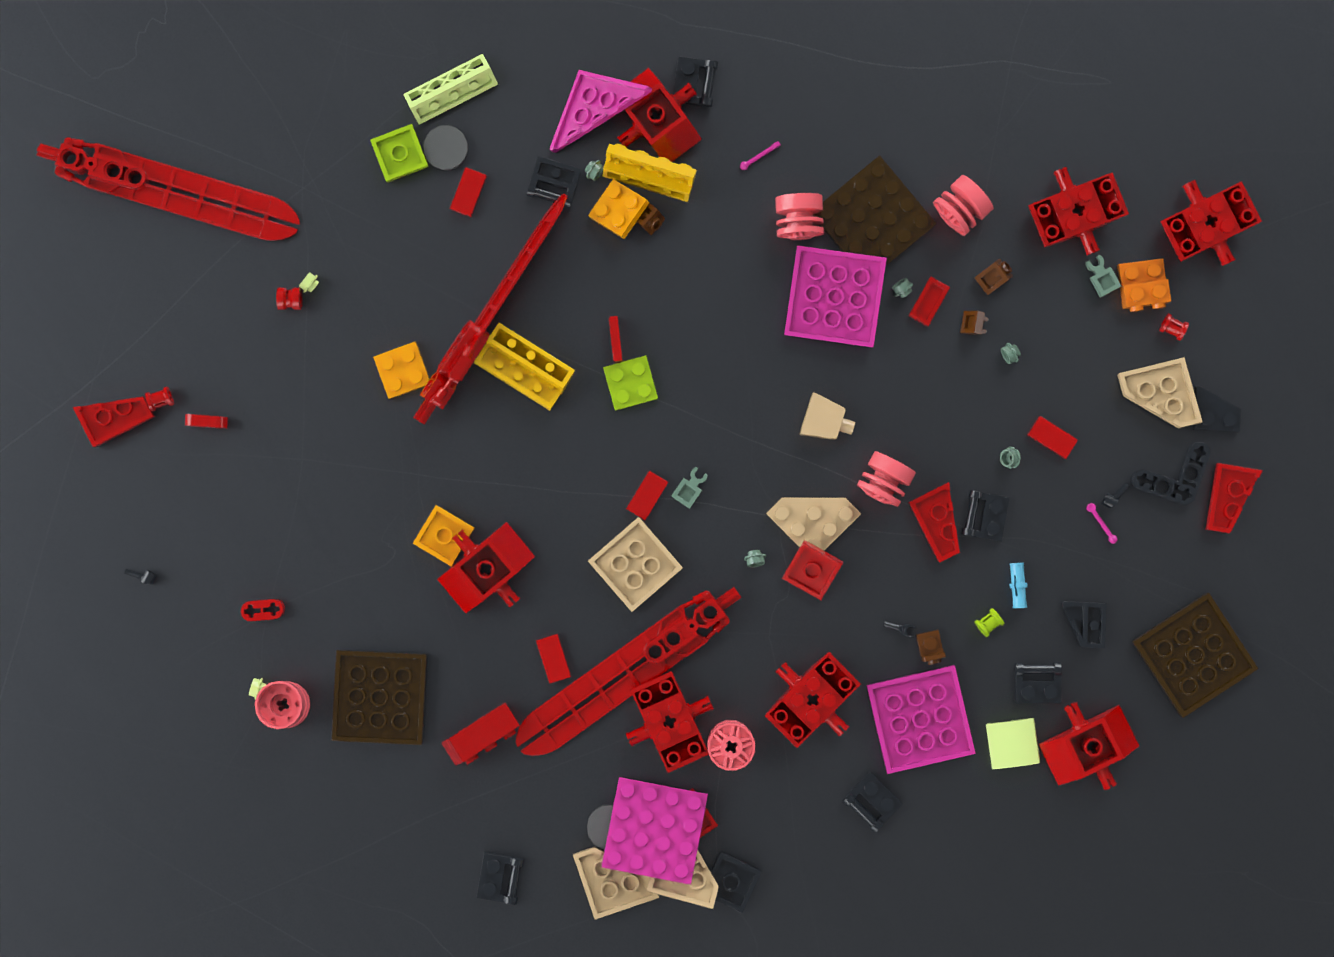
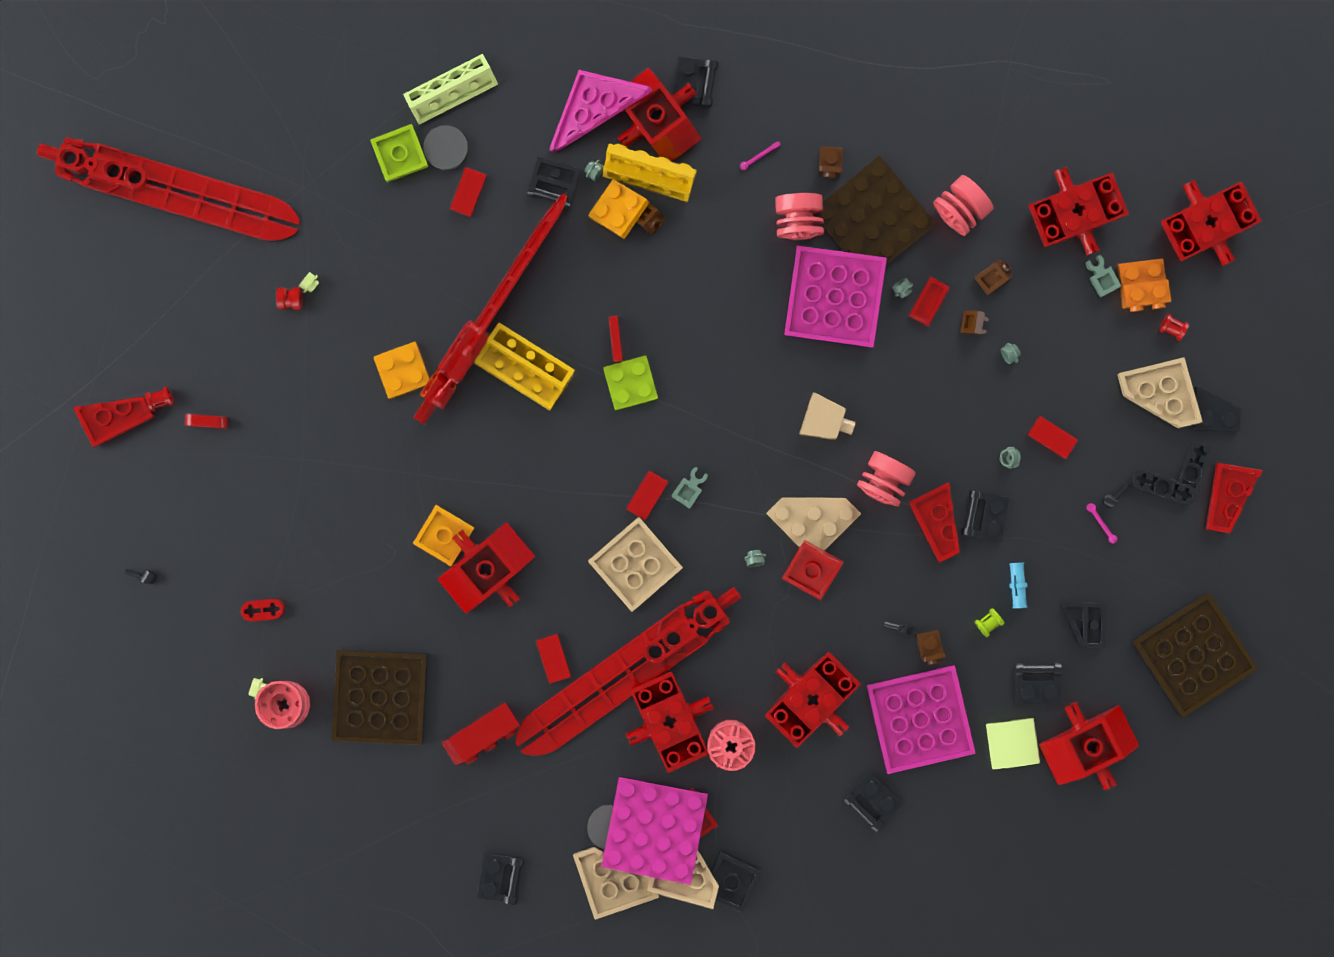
(830, 162): none -> reddish brown bracket

